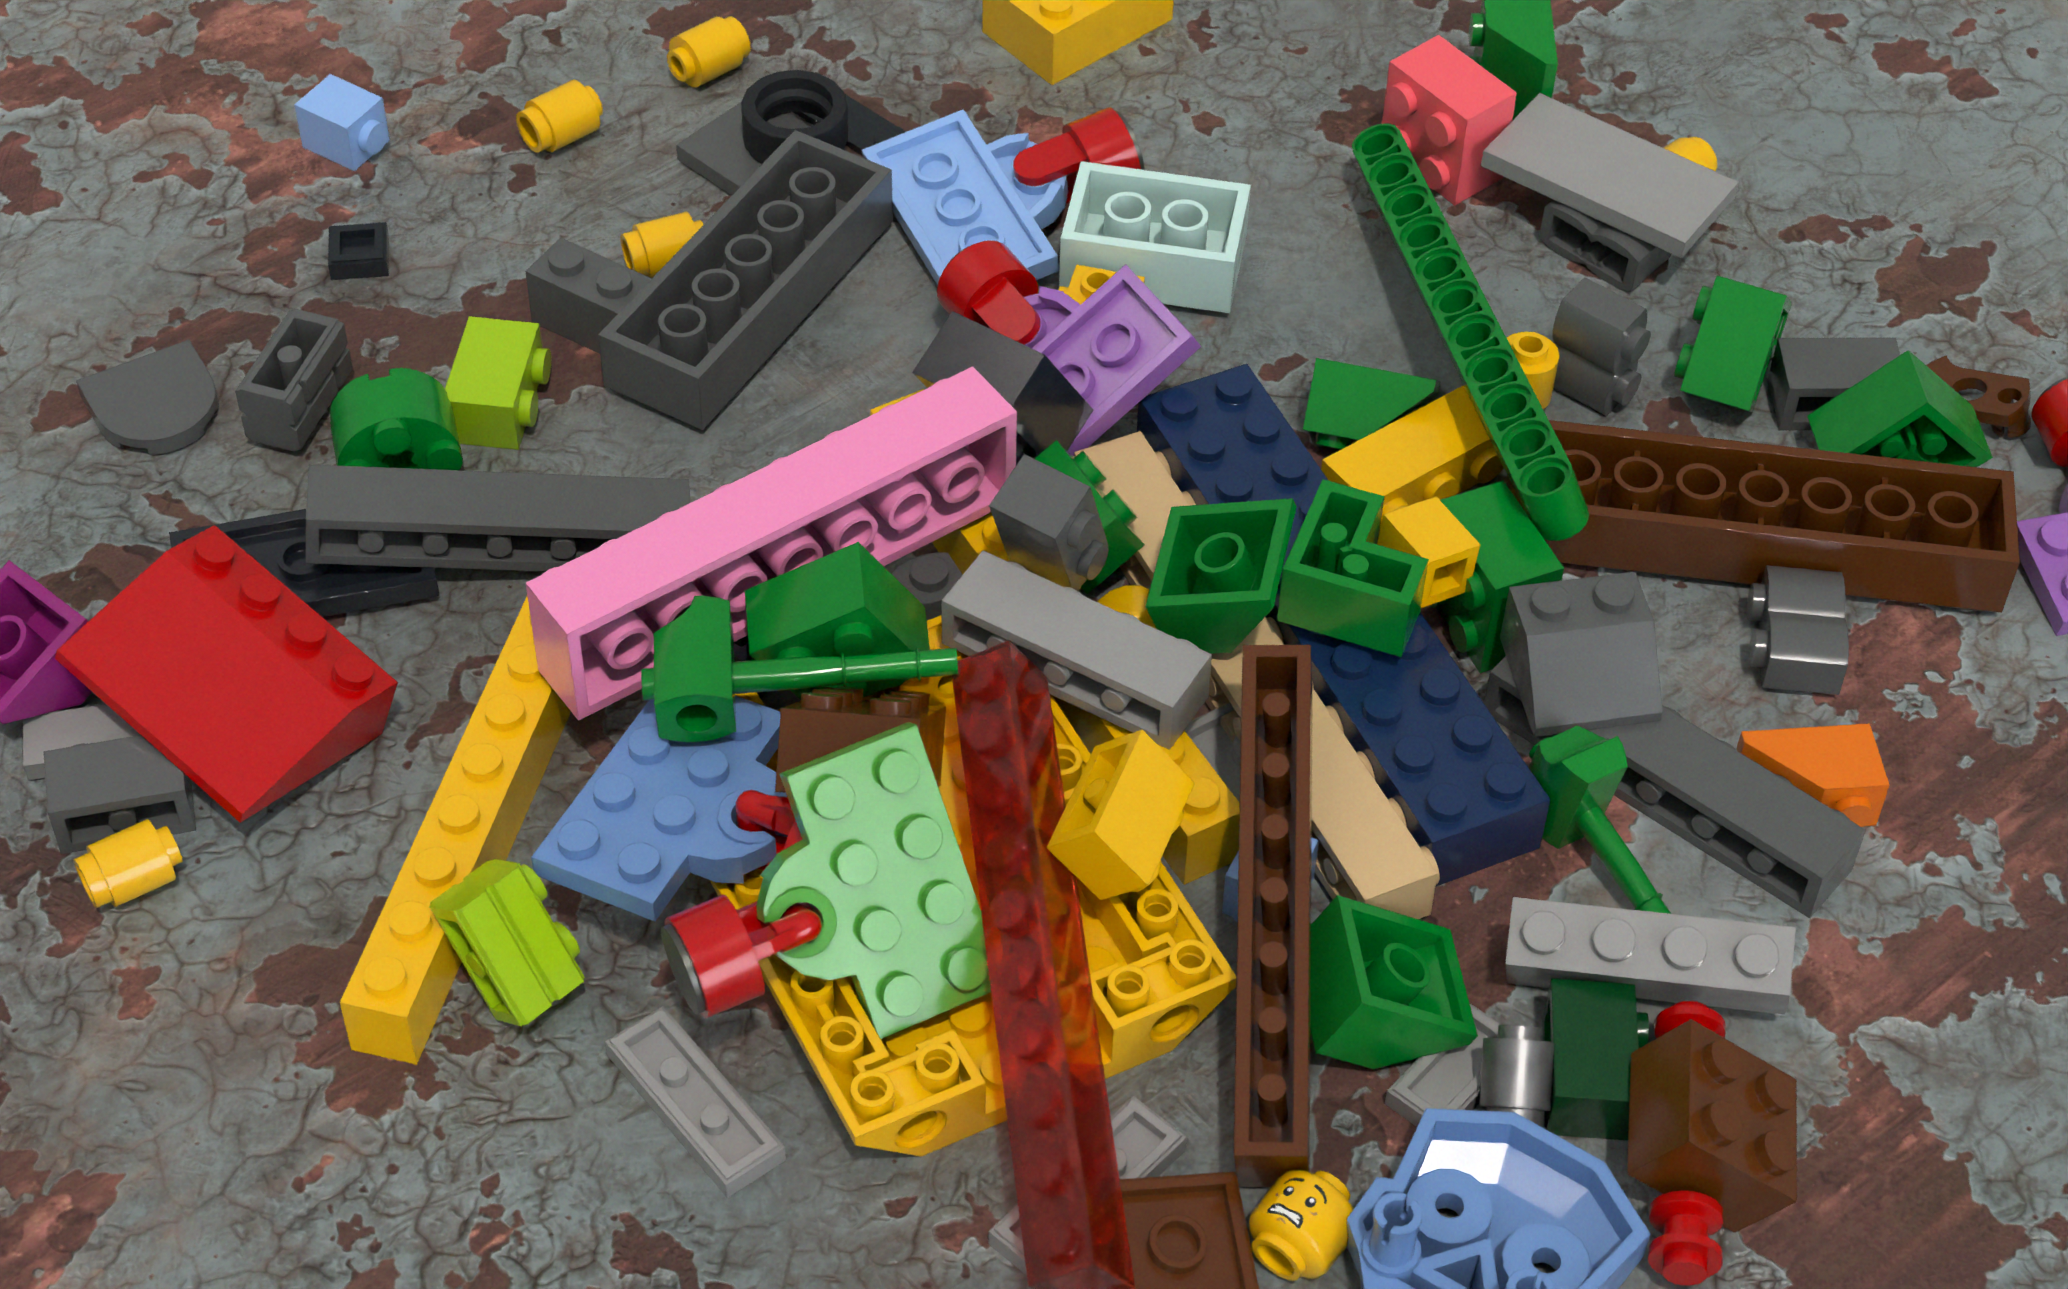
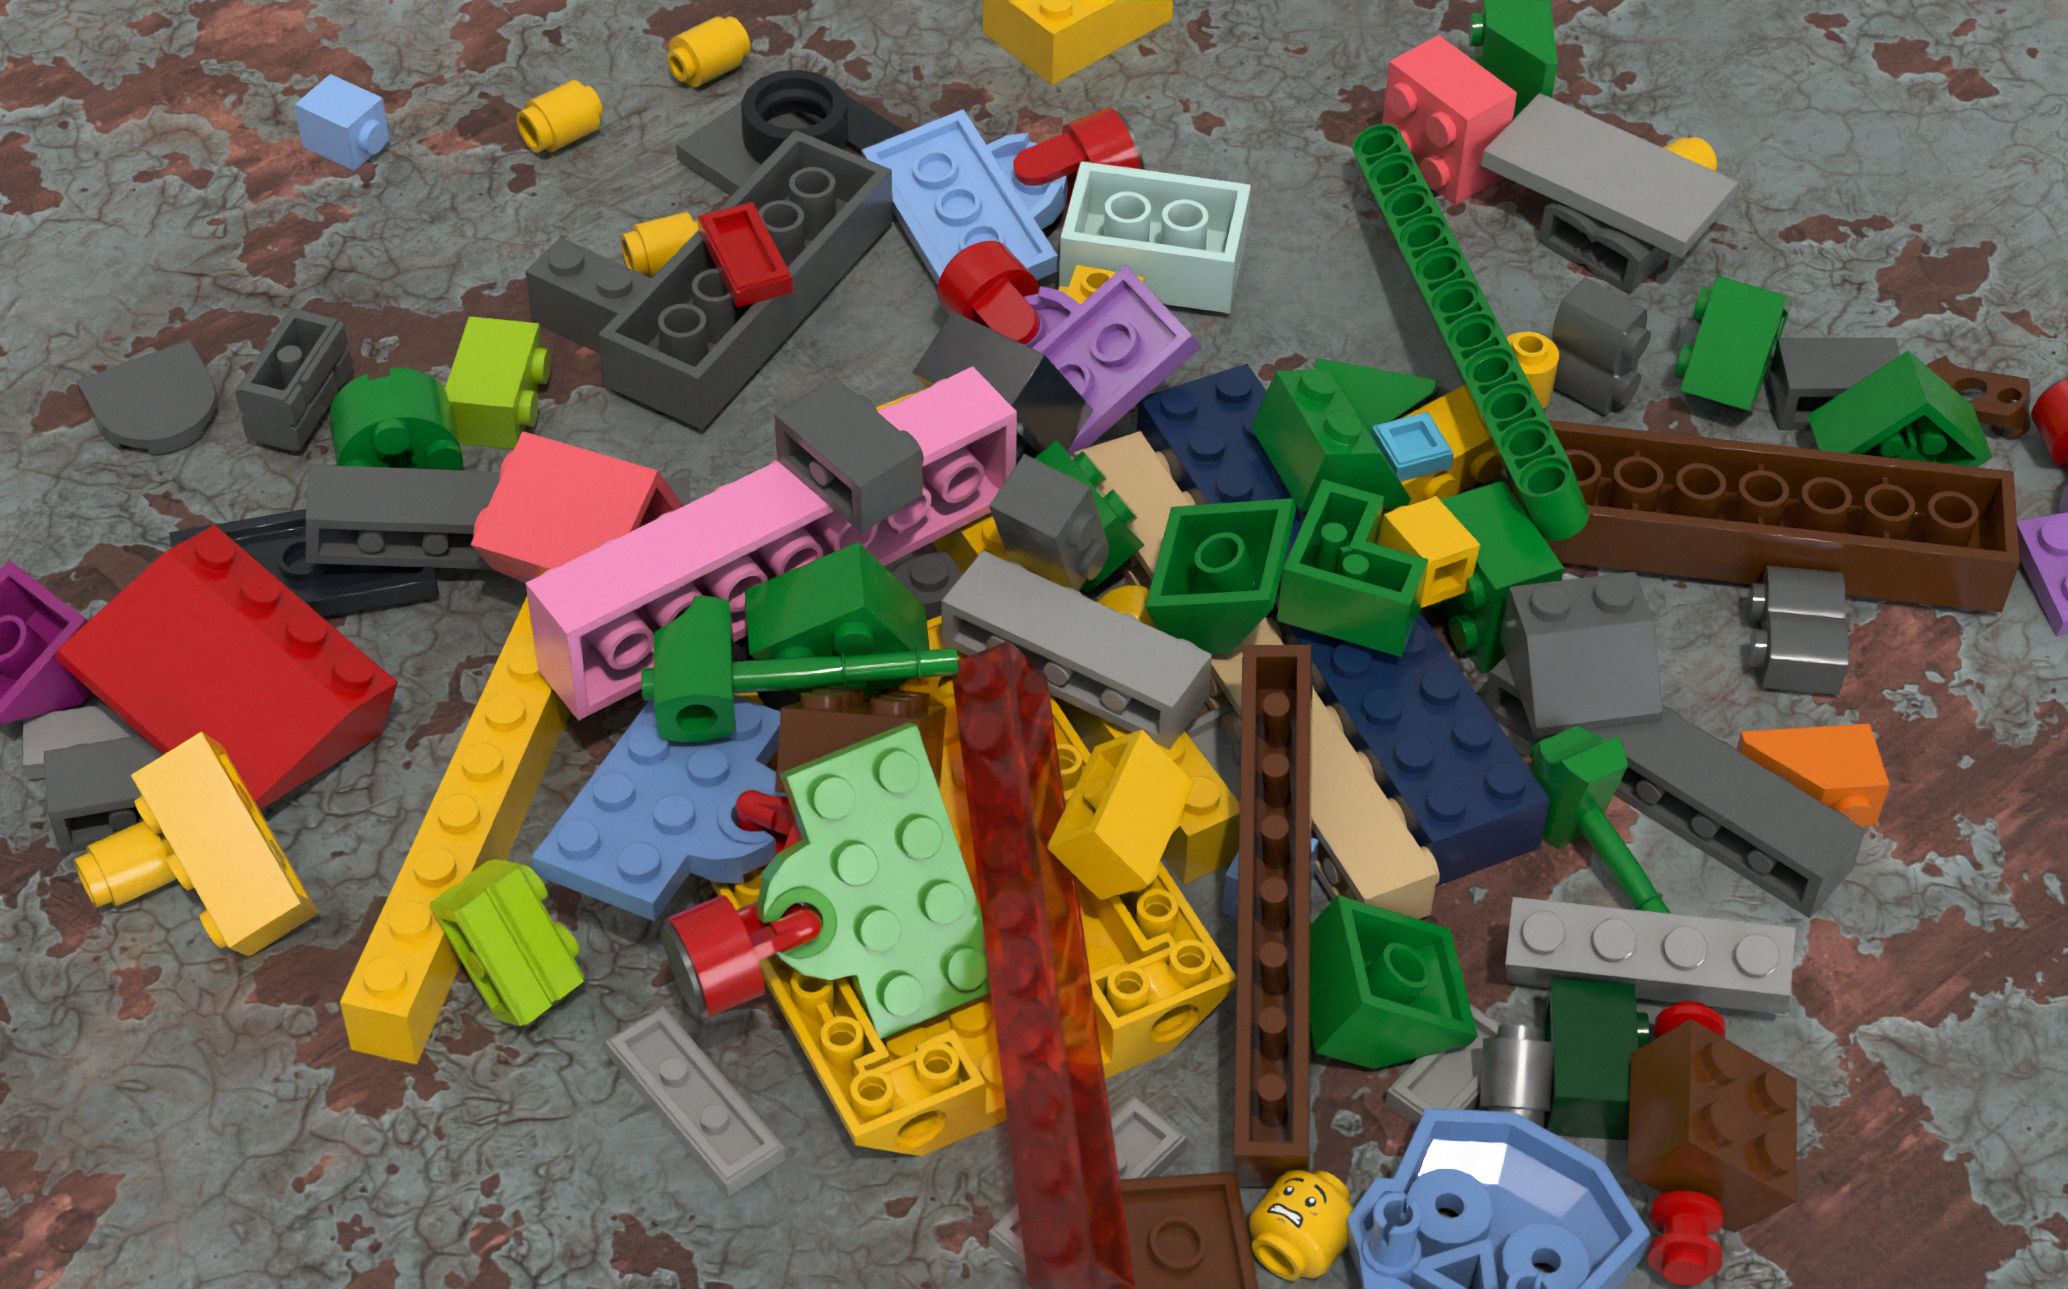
(222, 846): none -> yellow brick
(358, 251): black tile -> none
(563, 504): none -> coral slope
(745, 254): none -> red tile
(849, 454): none -> dark grey brick
(1319, 435): none -> green slope
(1413, 446): none -> medium azure tile

